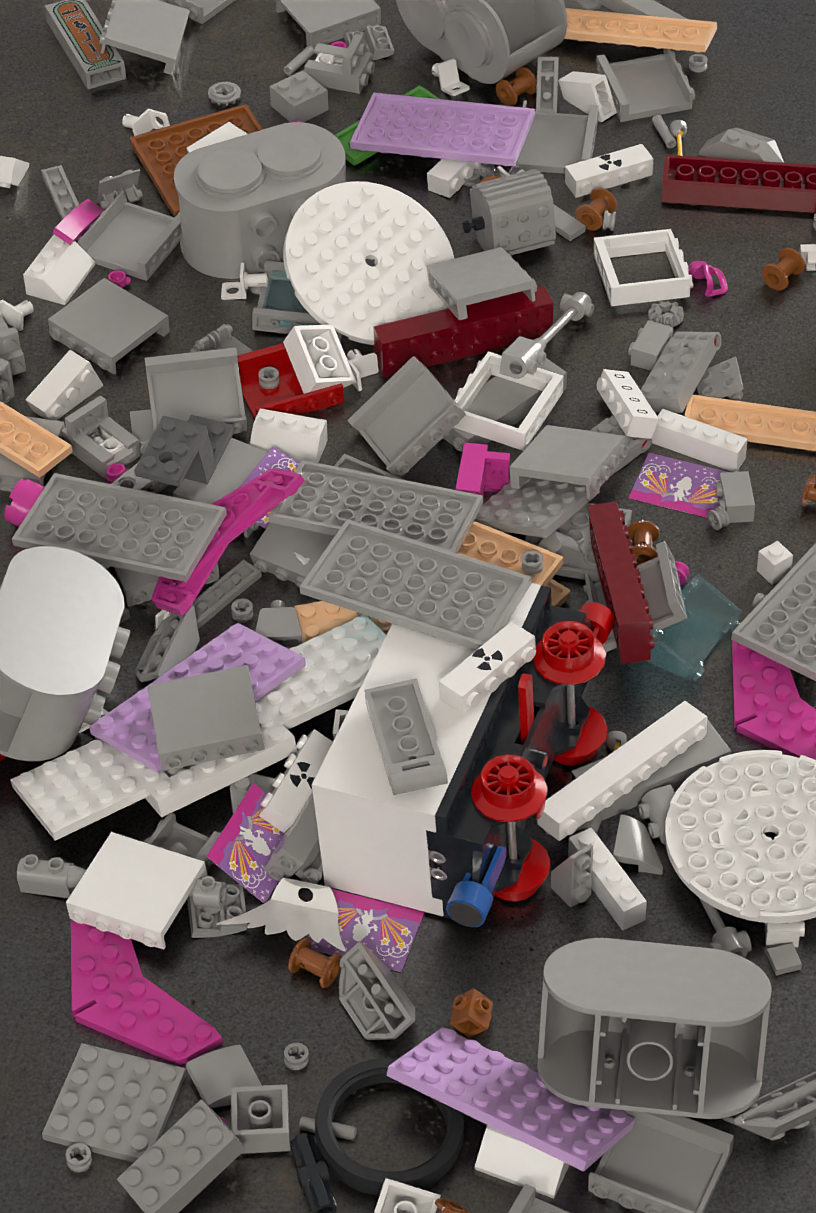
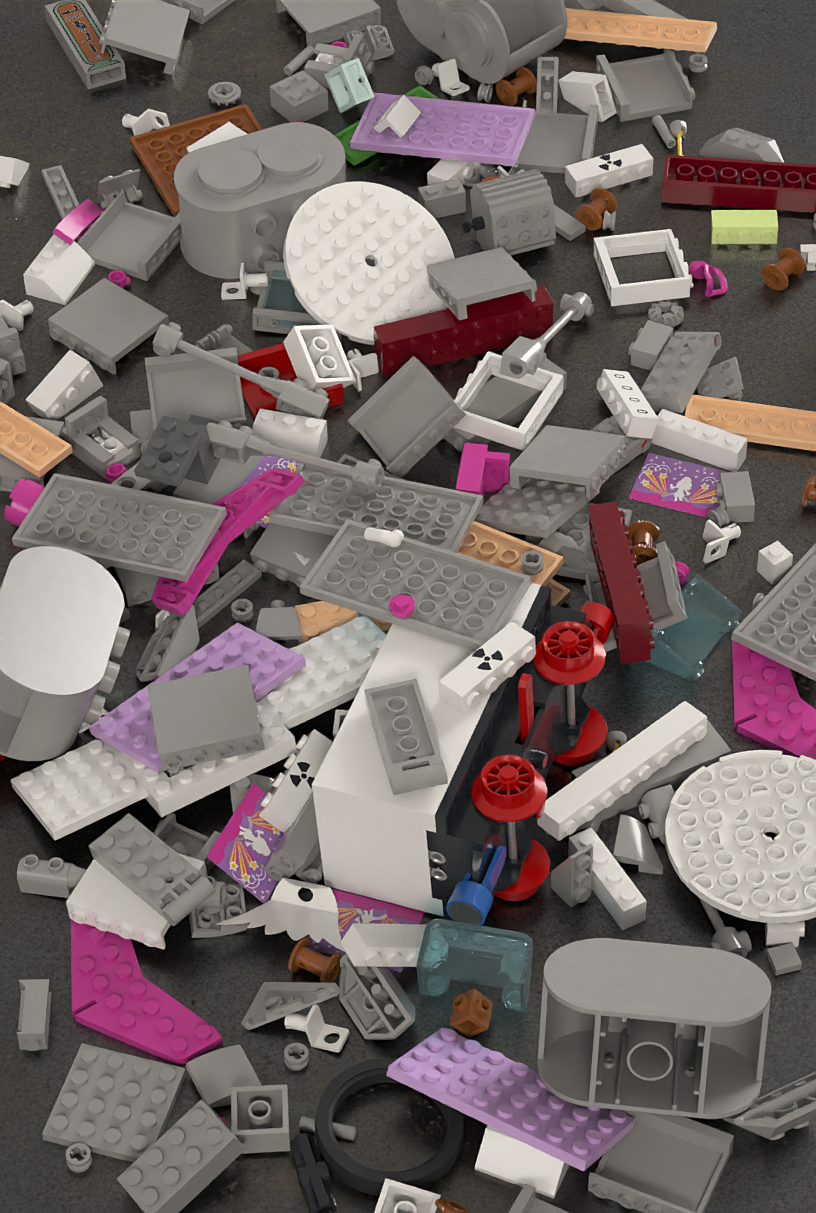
(34, 1014): none -> light grey window
(151, 869): none -> light grey hinge
(240, 444): none -> light grey bar
(285, 998): none -> light grey wing
(291, 396): none -> light grey bar
(317, 1029): none -> white bracket
(348, 75): none -> light aqua window
(383, 944): none -> white brick
(385, 537): none -> white arm
(398, 116): none -> white panel
(402, 606): none -> dark pink plate
(424, 75): none -> light grey plate
(443, 198): none -> light grey brick
(478, 957): none -> clear light blue windscreen
(485, 92): none -> light grey bush
(718, 539): none -> white bracket
(744, 227): none -> yellowish green brick

